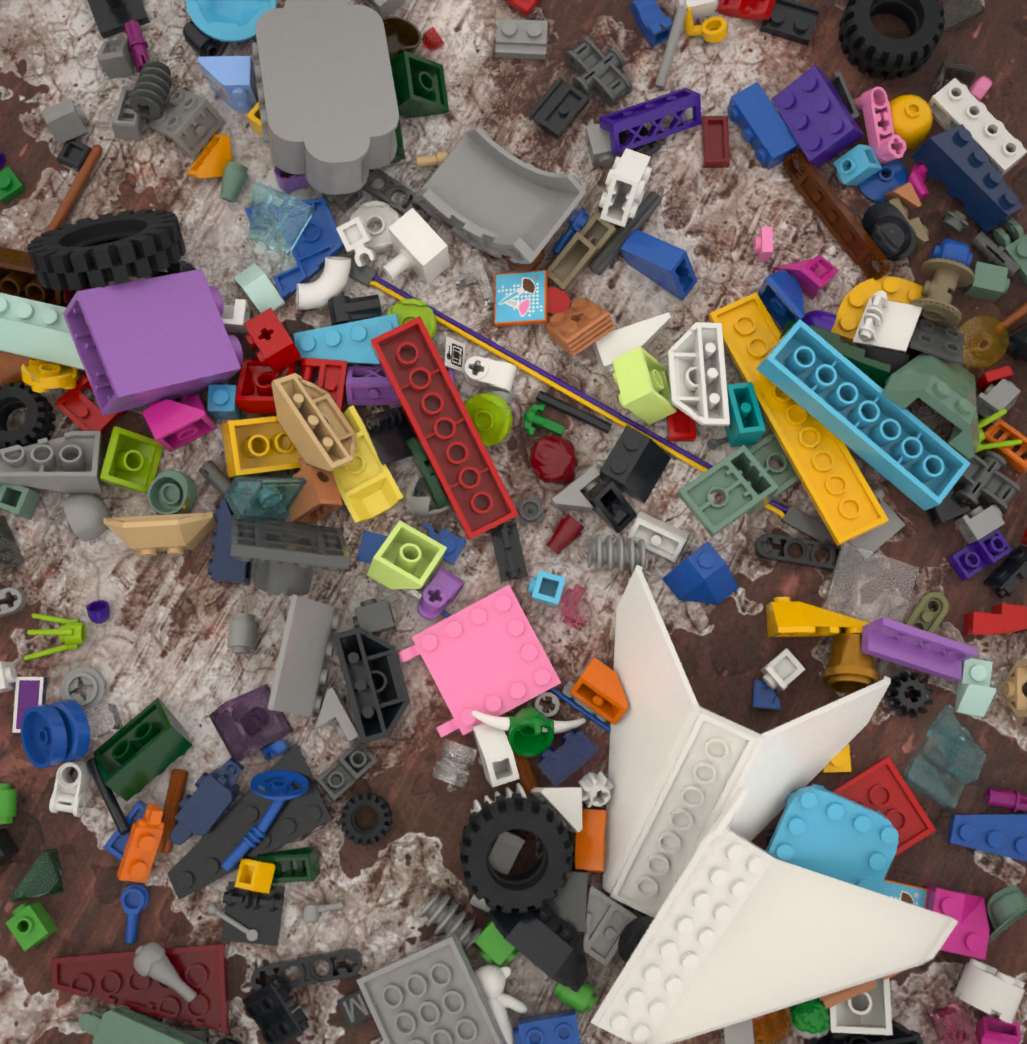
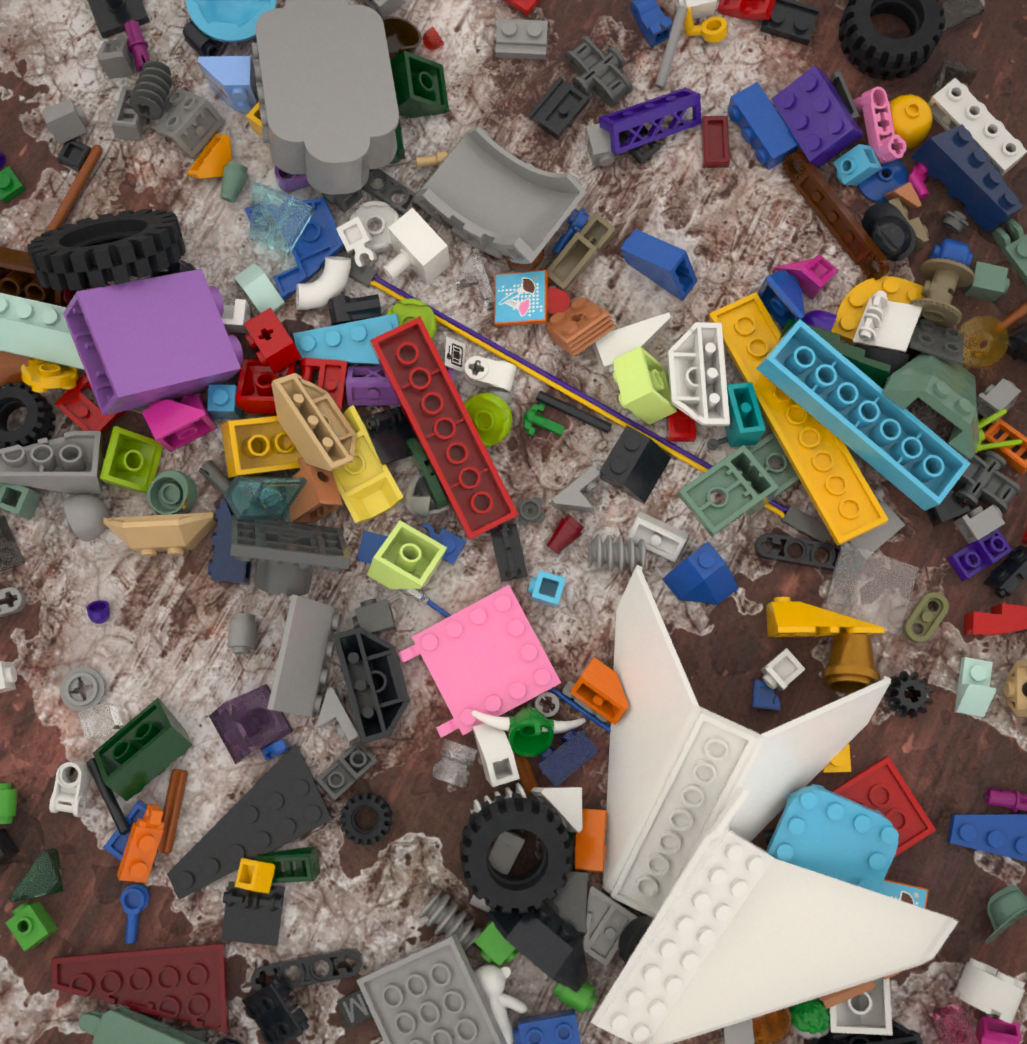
(28, 693): tile -> none
(55, 733): blue wheel -> none
(72, 633): lime plant -> none
(153, 962): light grey piece -> none
(208, 803): dark blue hinge -> none
(251, 934): light grey hinge -> none
(278, 792): blue dish -> none
(312, 910): light grey hand -> none
(438, 594): medium lavender piece -> none
(553, 460): dark red hair -> none
(571, 600): clear pink bracket -> none
(595, 789): white gear -> none
(612, 506): black slope -> none
(613, 247): dark grey axle -> none
(625, 187): white brick -> none
(764, 244): bright pink plate -> none
(915, 648): medium lavender fence -> none
(945, 760): clear light blue slope -> none
(972, 930): dark pink slope -> none
(980, 87): bright pink tile -> none
(982, 241): dark grey pin -> none
(994, 377): red tile -> none

